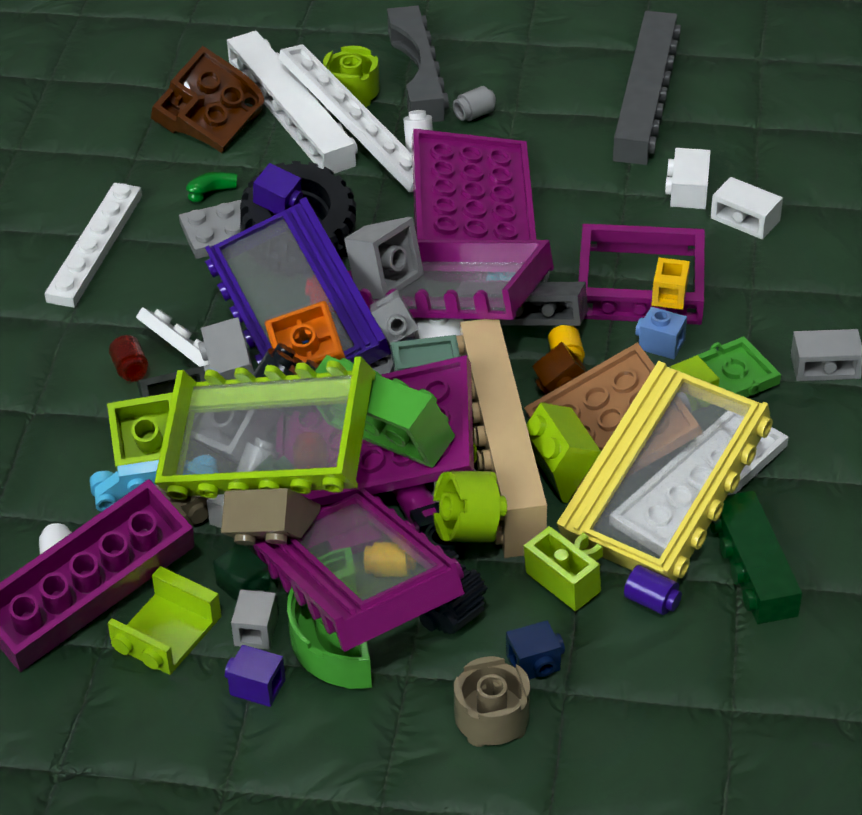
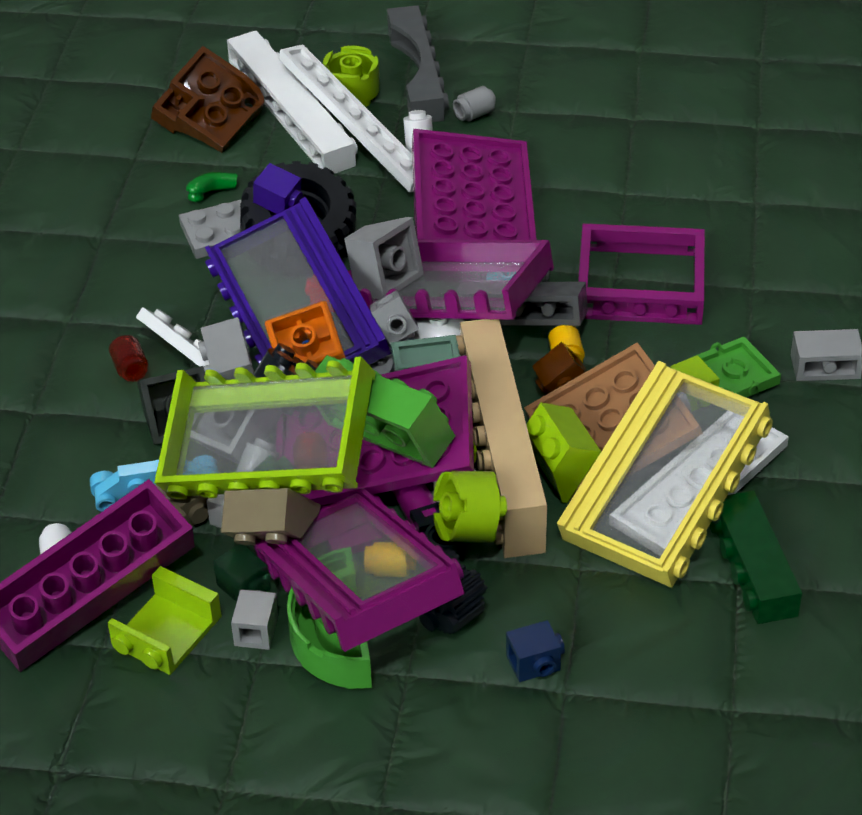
(93, 245): white plate -> none
(138, 428): lime brick -> none
(255, 675): dark purple brick -> none
(491, 701): dark tan brick -> none
(564, 567): lime brick -> none
(647, 88): dark grey brick -> none
(652, 590): dark purple brick -> none
(661, 332): medium blue brick -> none
(670, 283): yellow brick -> none
(688, 178): white brick -> none
(746, 208): white brick -> none

